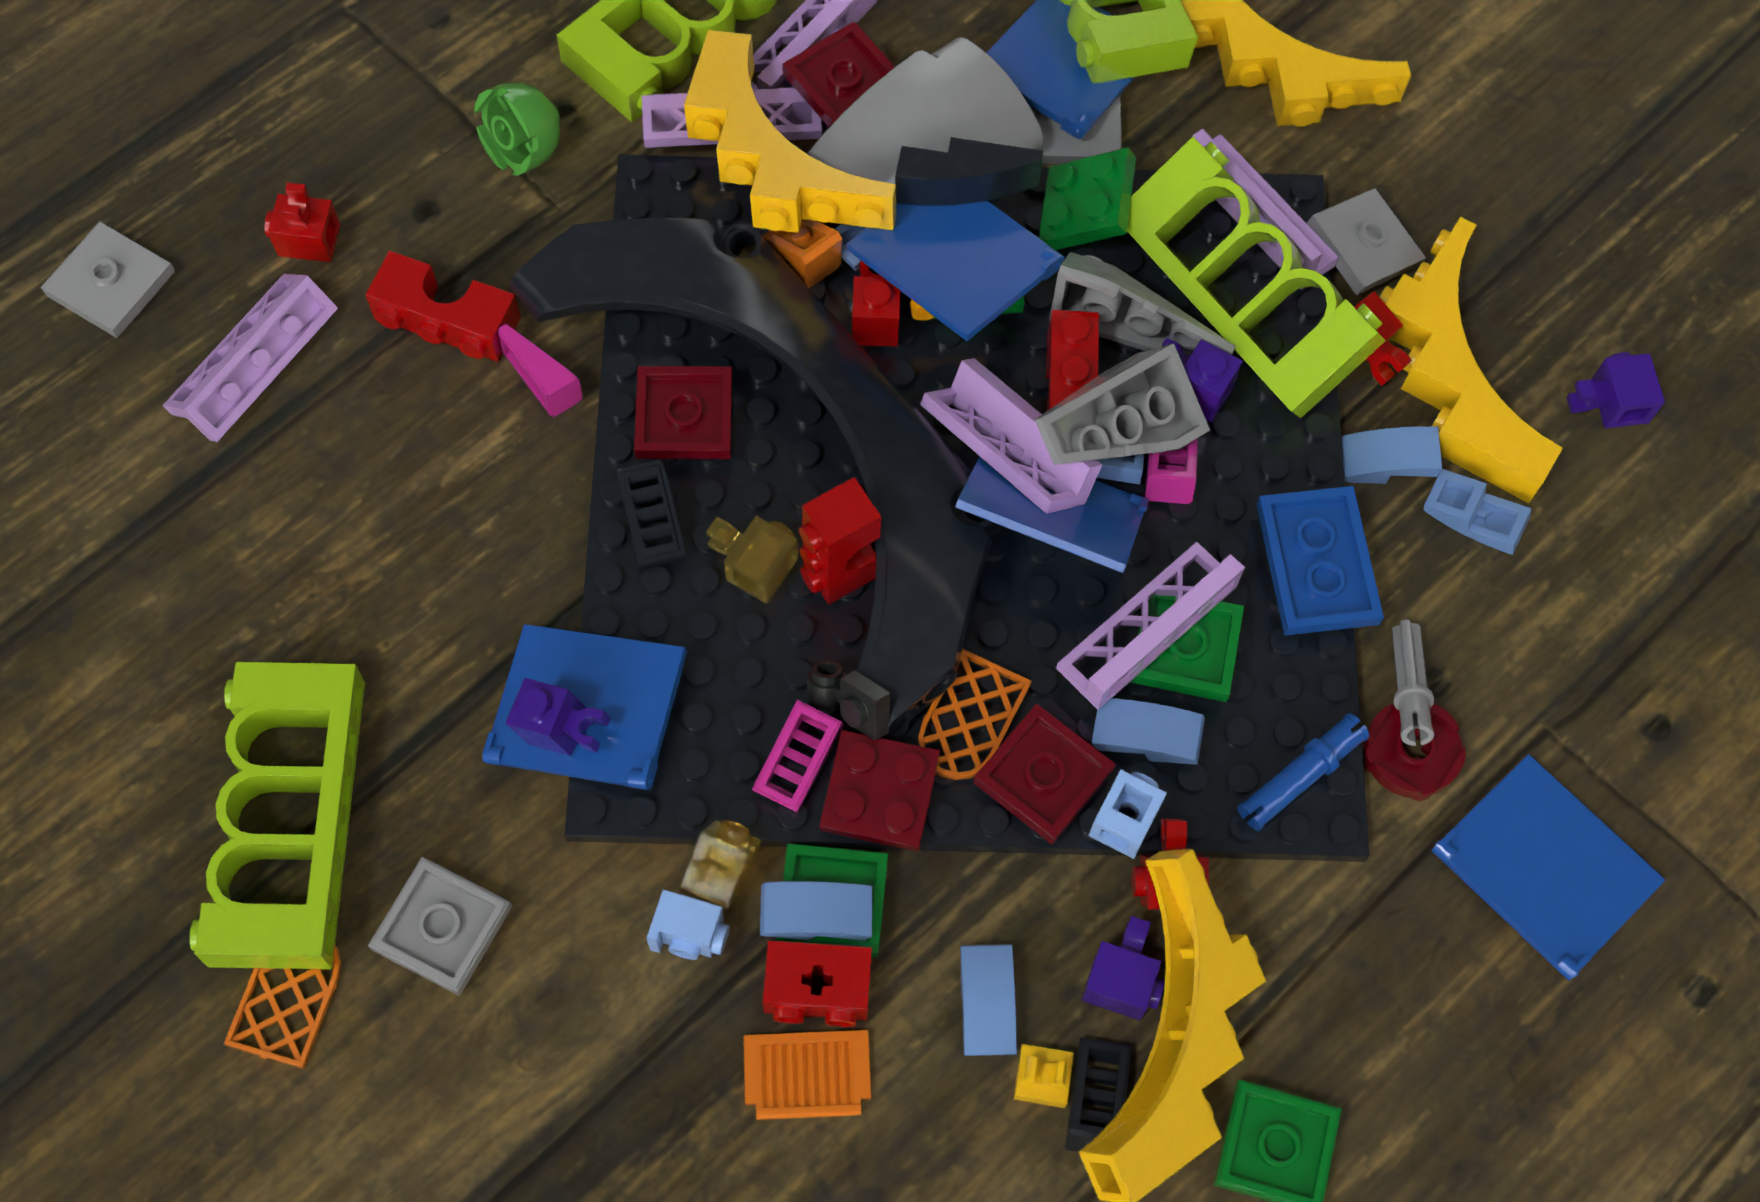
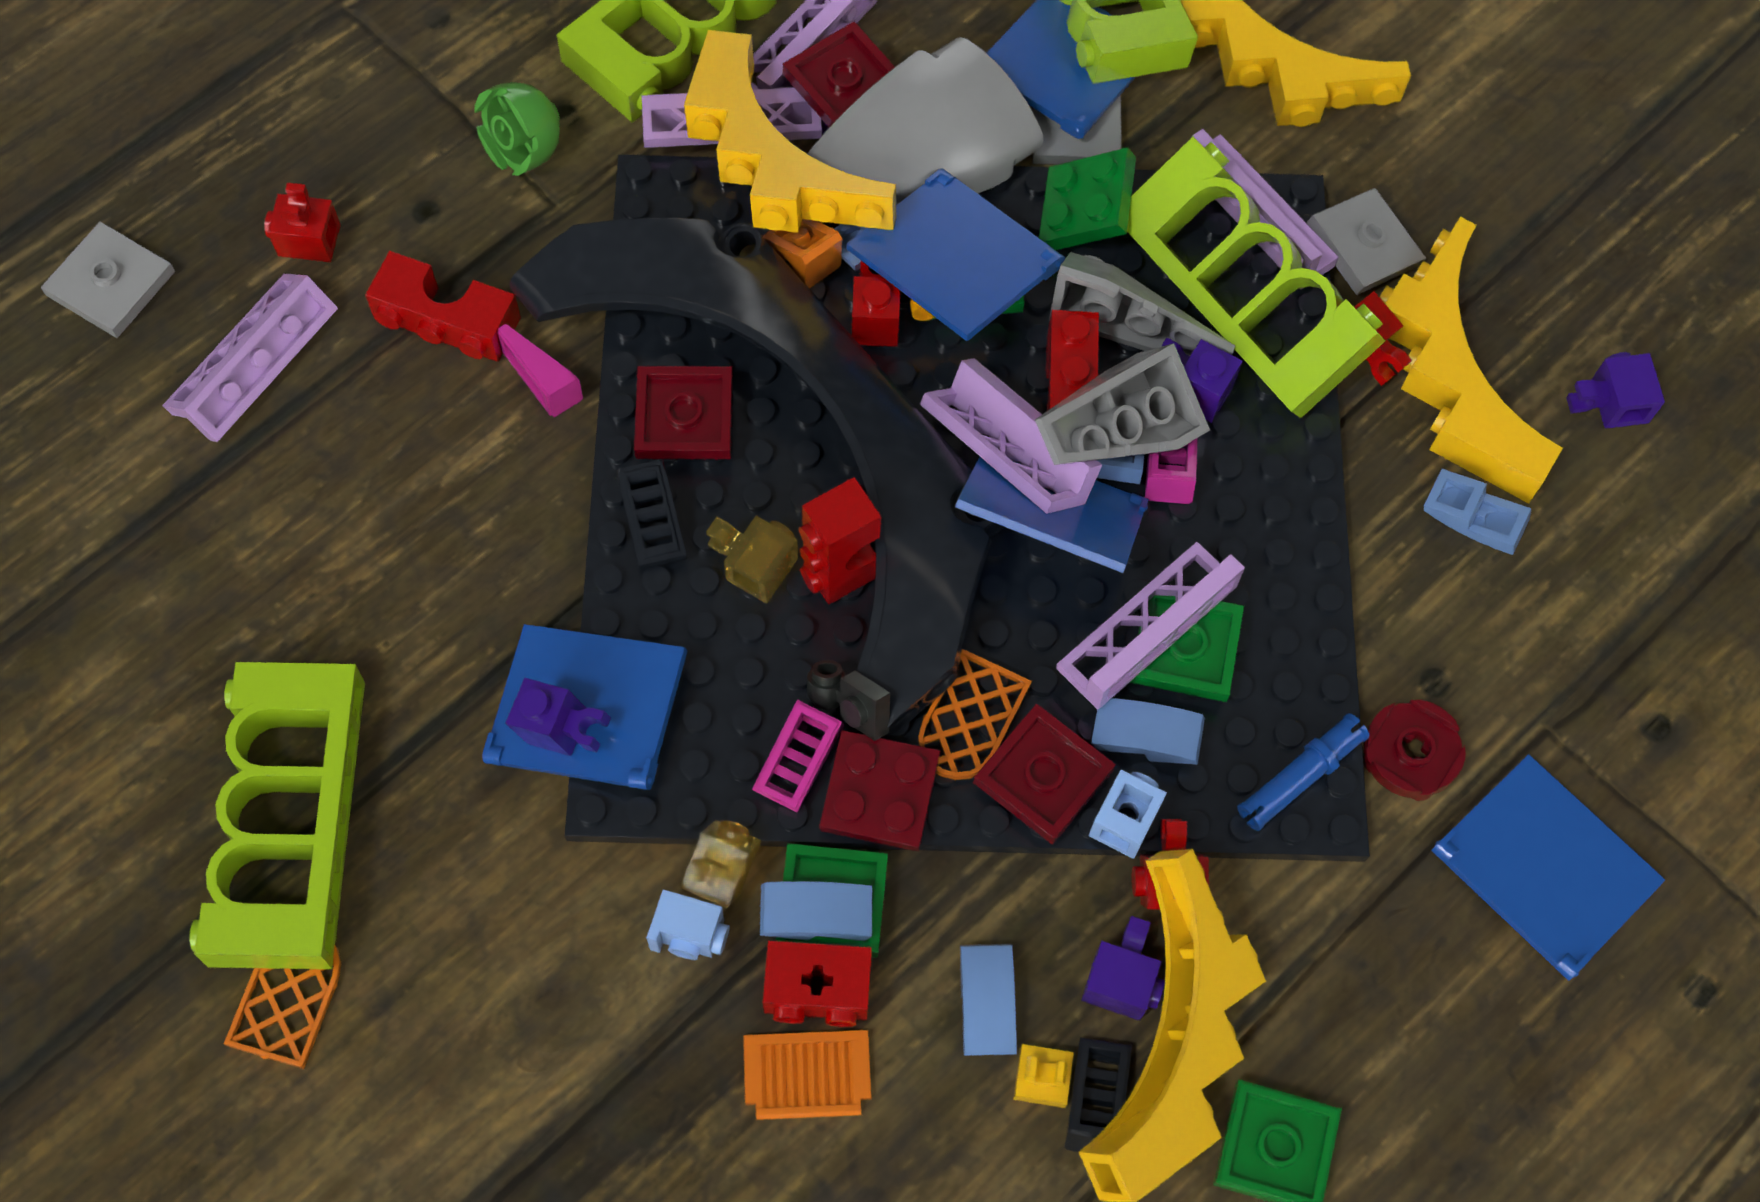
(440, 926): light grey plate -> none
(966, 173): black slope -> none
(1319, 560): blue plate -> none
(1391, 452): medium blue slope -> none
(1412, 695): light grey axle -> none

